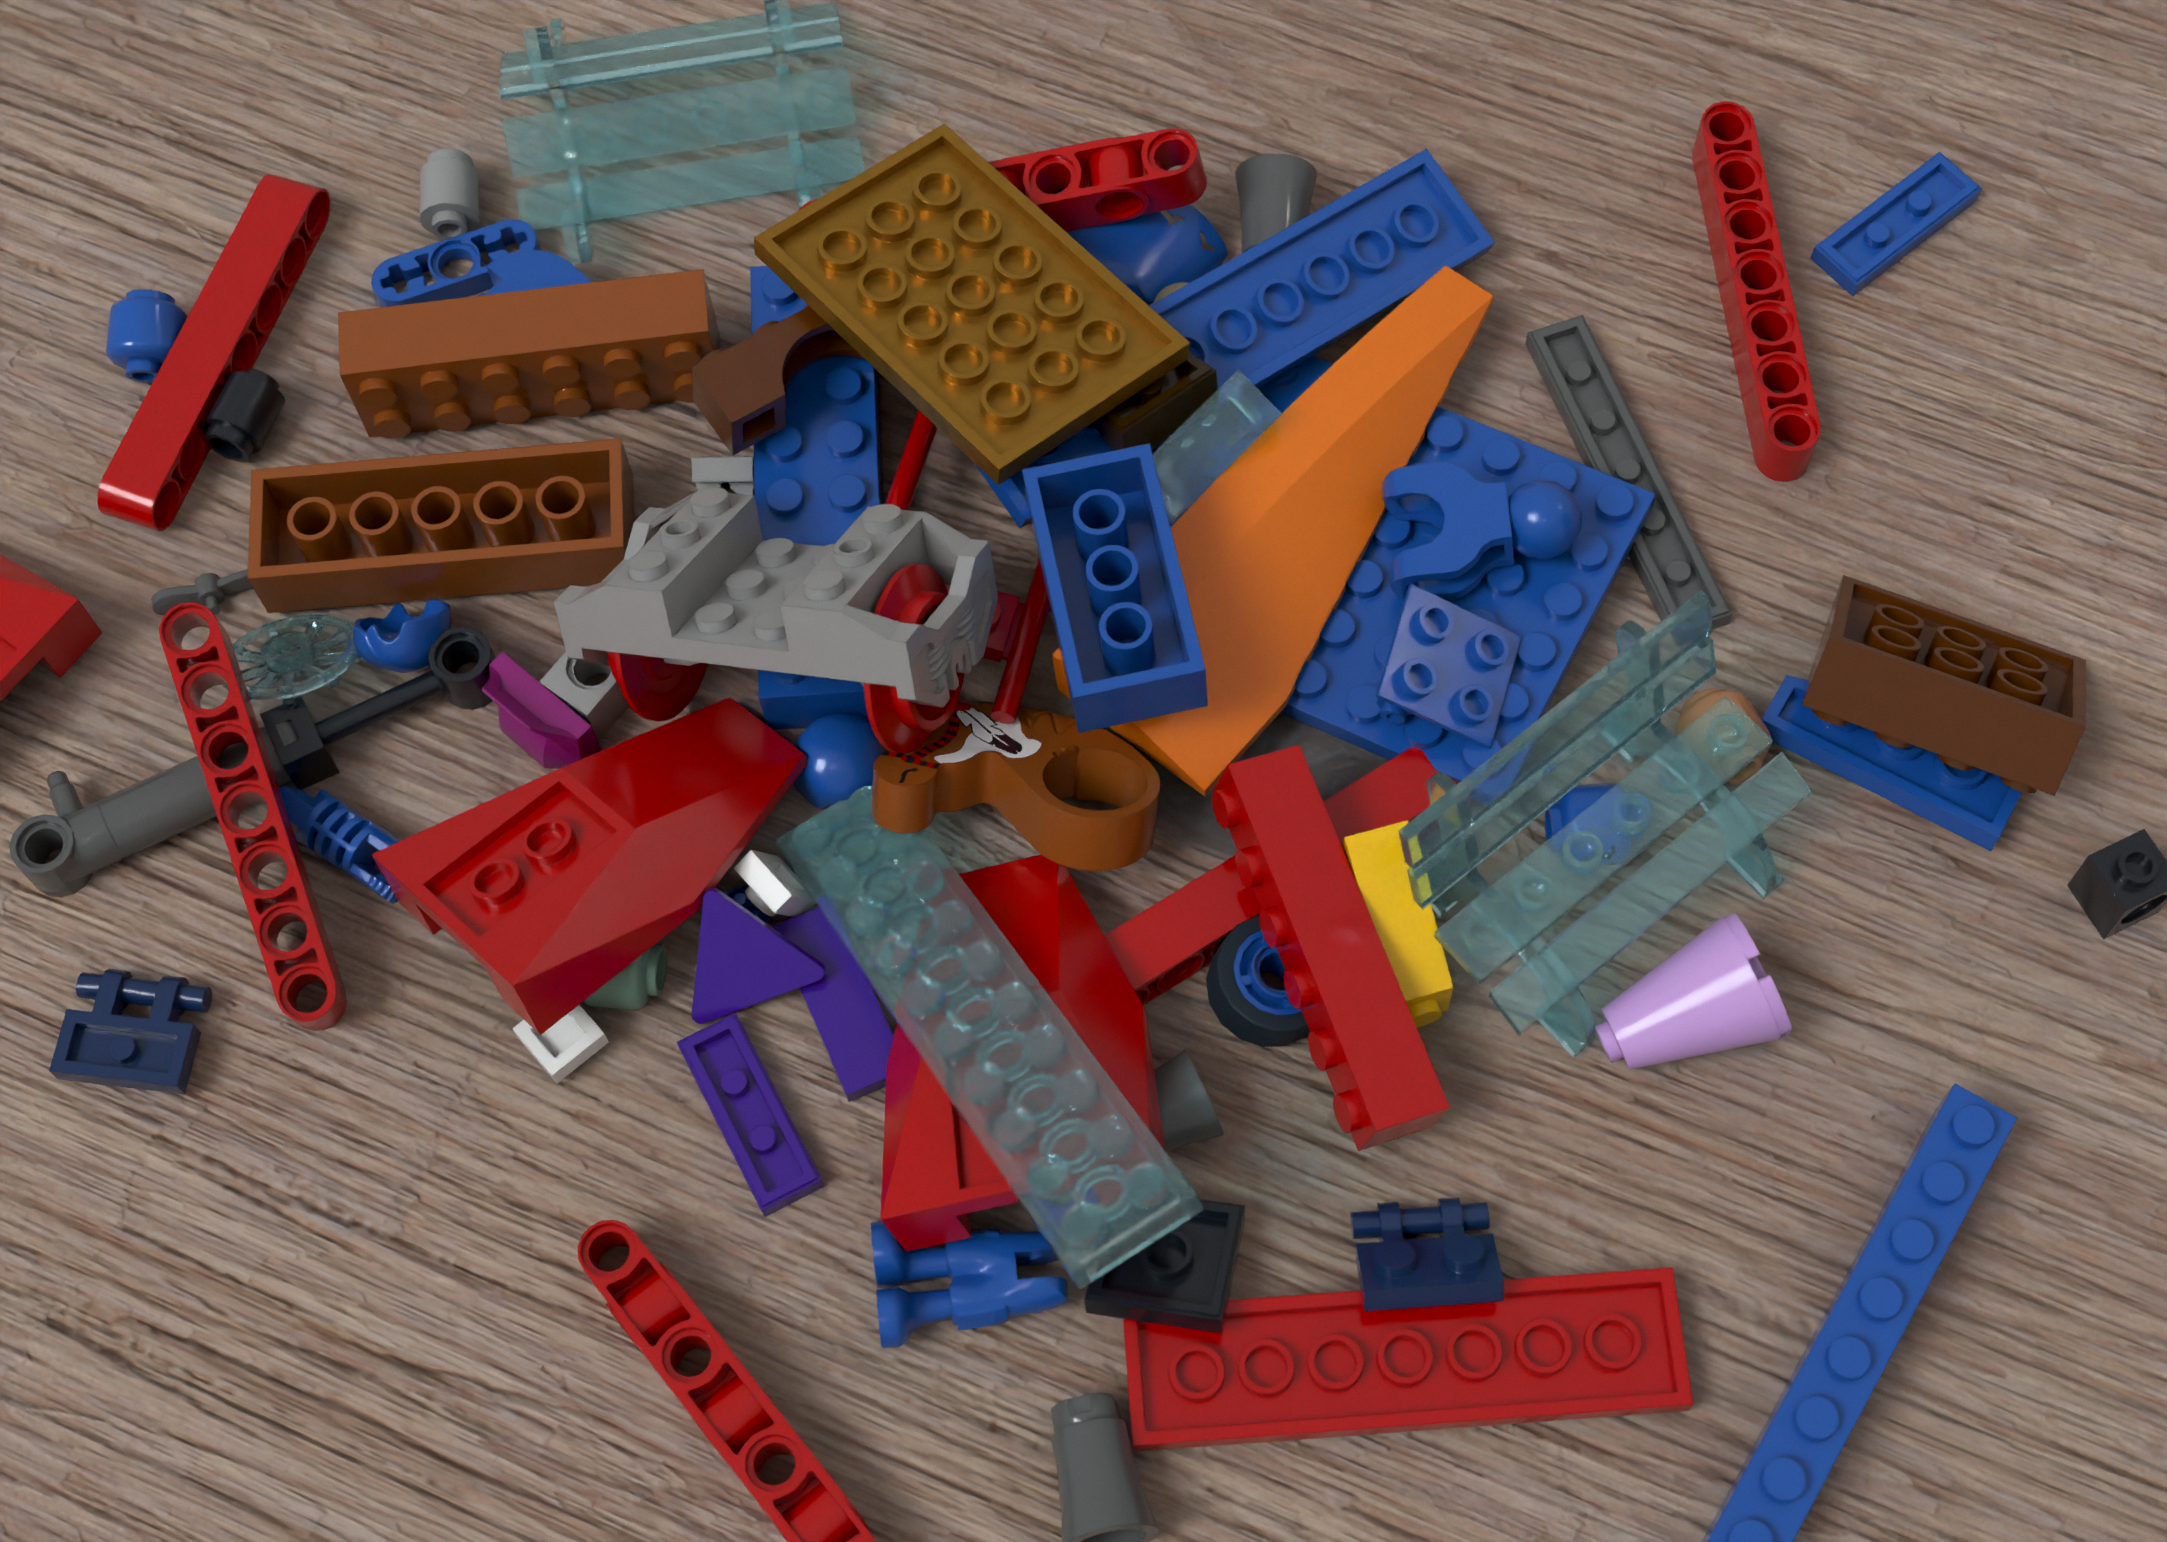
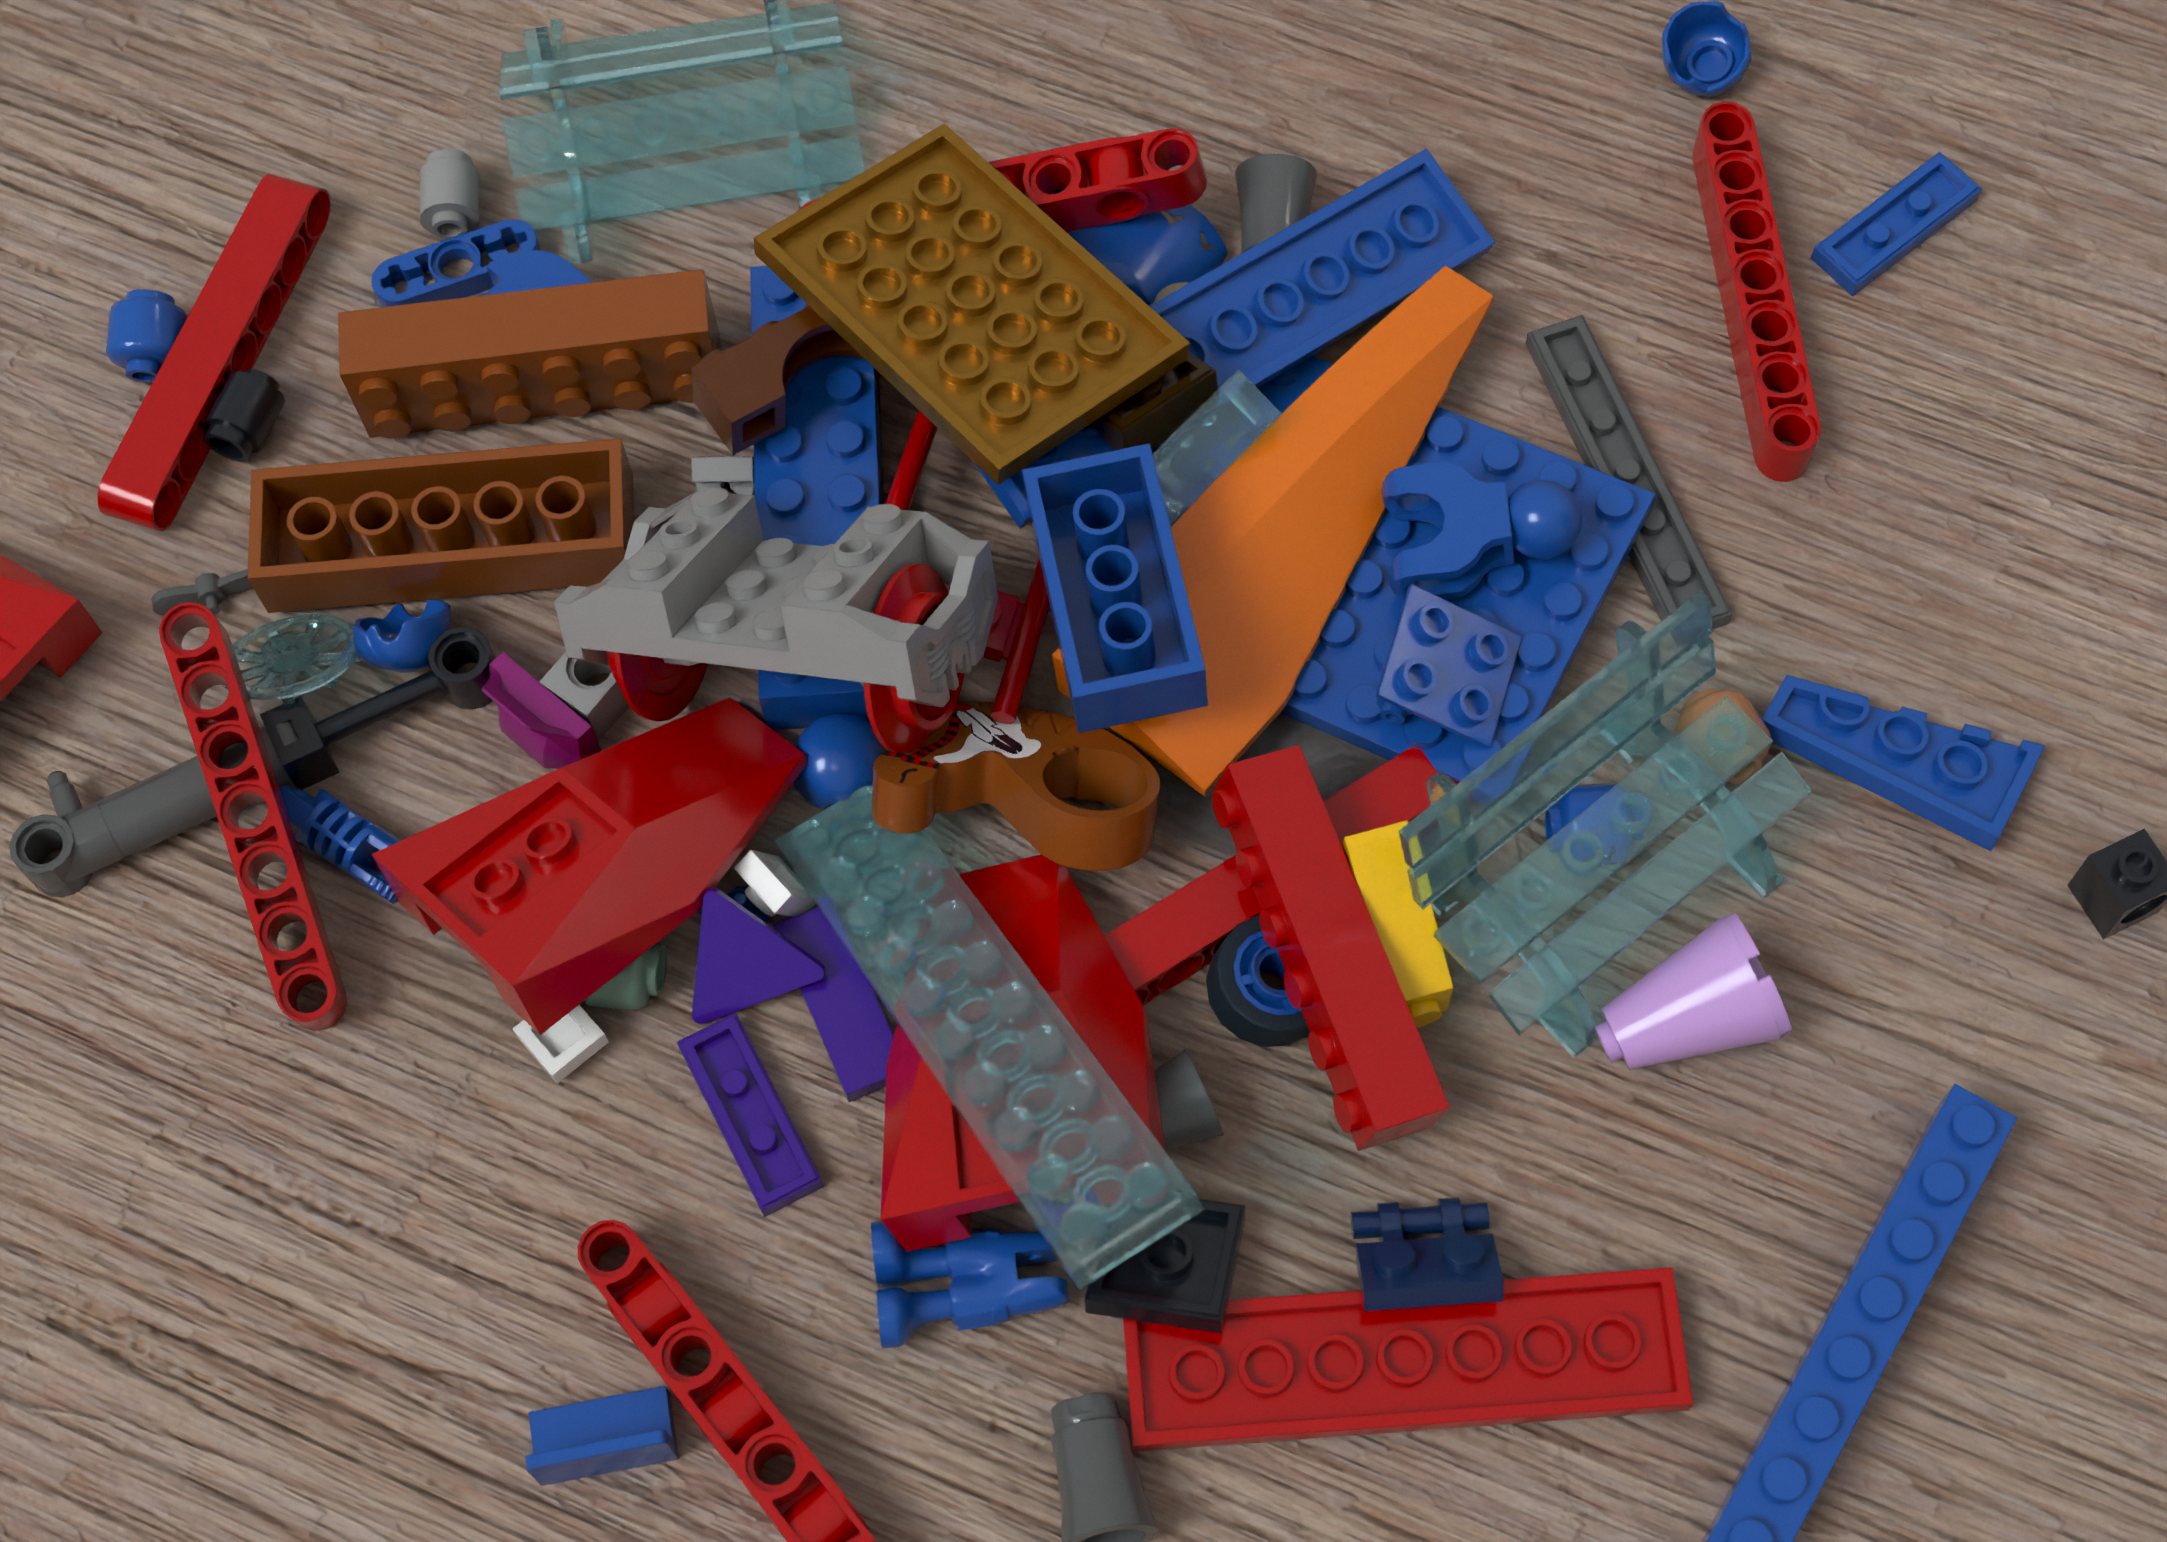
(126, 1049): dark blue plate -> none
(602, 1436): none -> blue panel
(1705, 49): none -> blue hair
(1949, 687): reddish brown slope -> none

